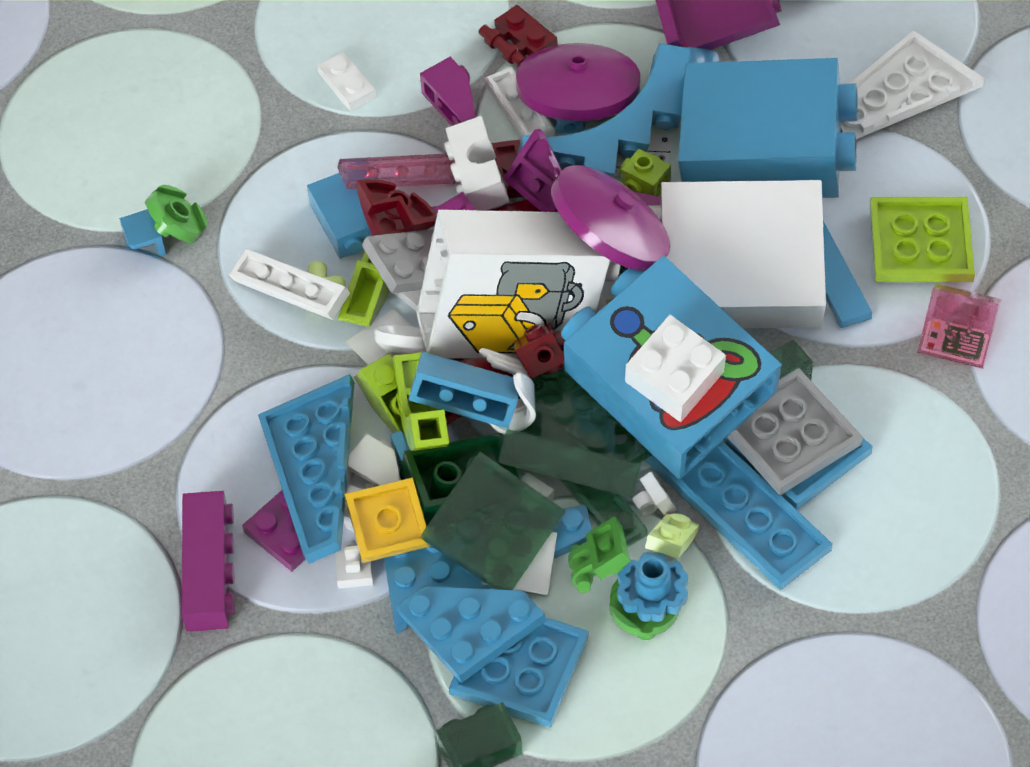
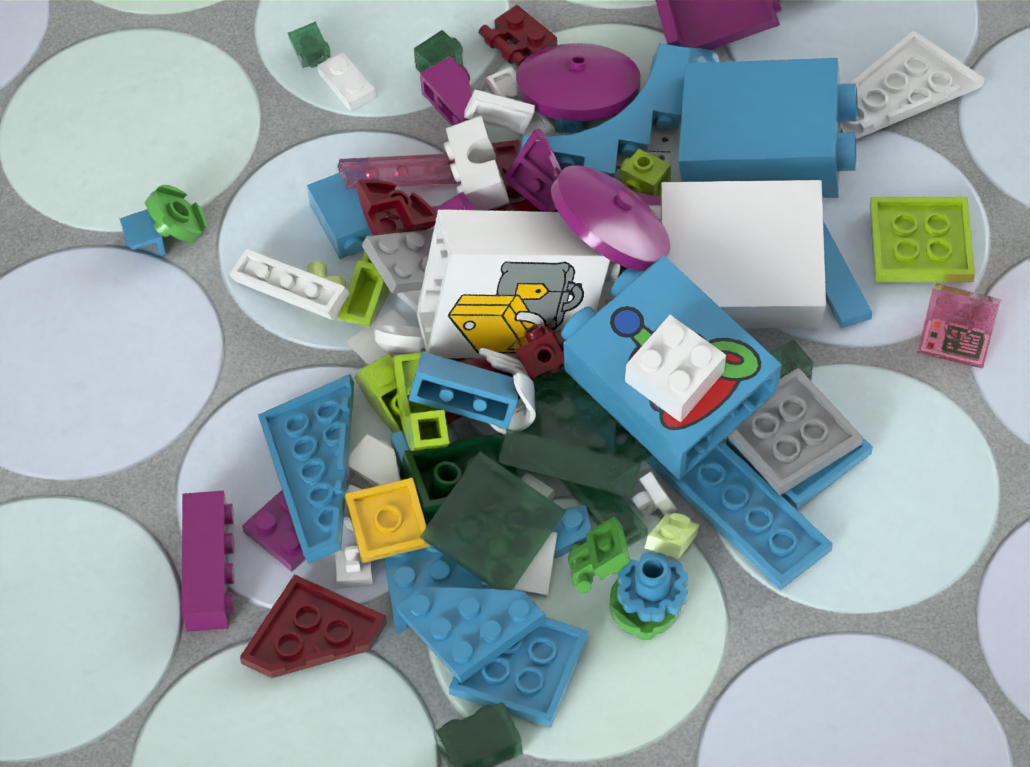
(309, 45): none -> clear green bracket
(310, 629): none -> dark red plate
(436, 50): none -> clear green brick
(499, 111): none -> white tile

